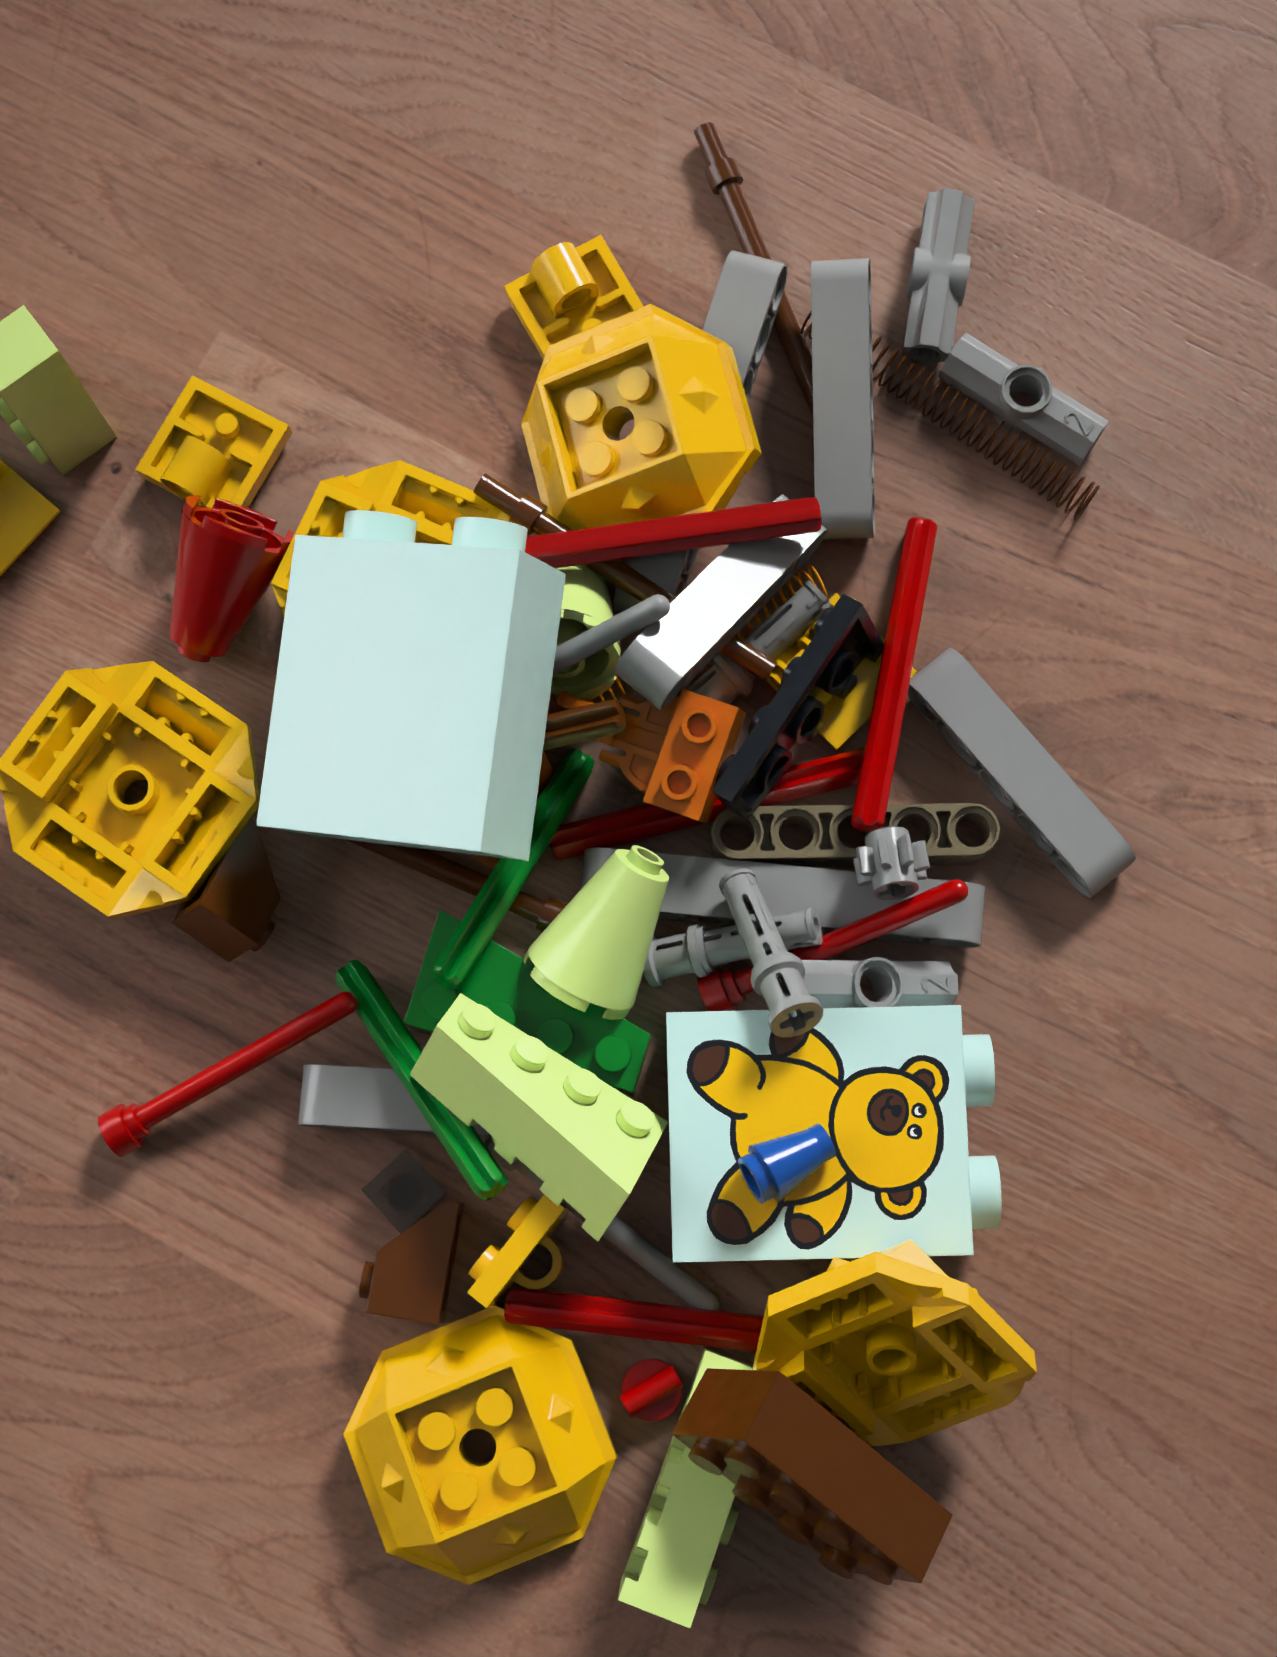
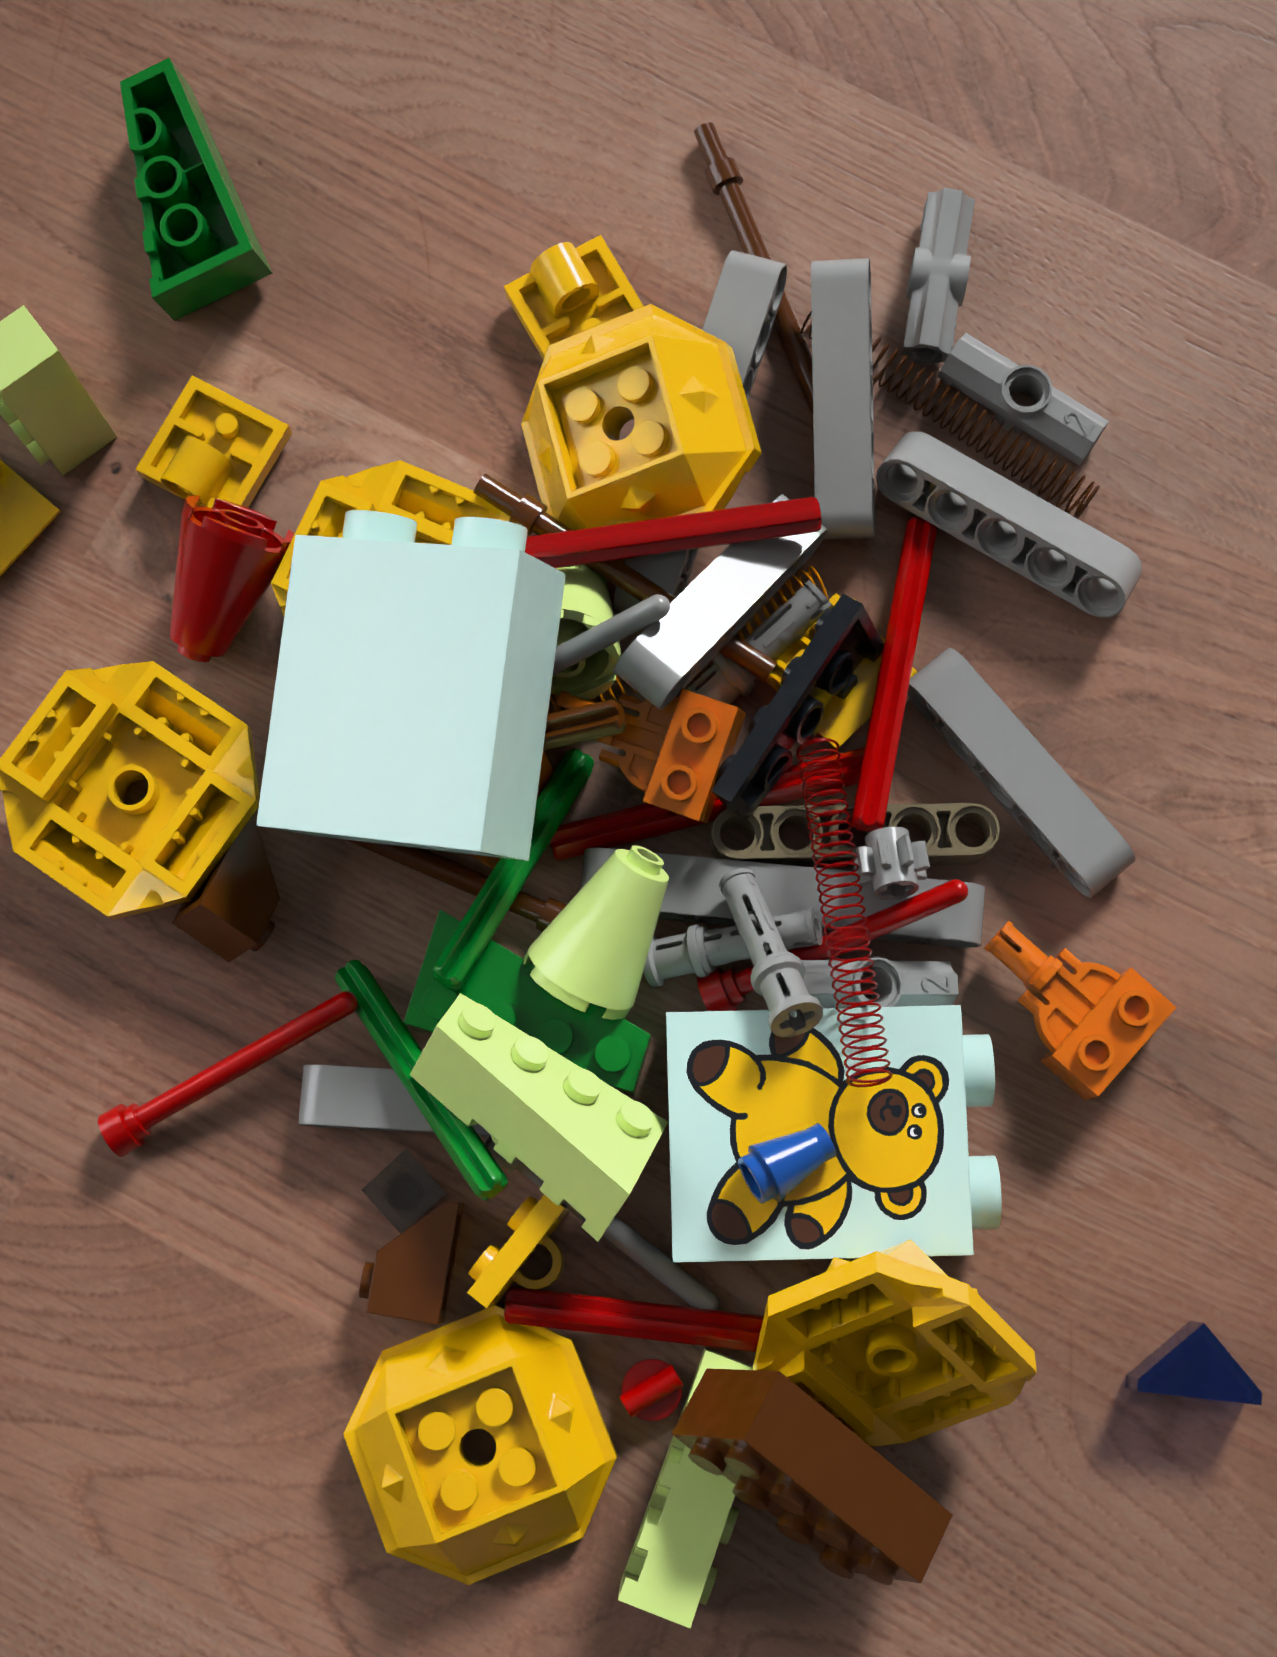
(190, 208): none -> green wedge
(832, 897): none -> red piece
(1009, 524): none -> light grey beam
(1089, 1013): none -> orange brick
(1196, 1367): none -> clear blue slope

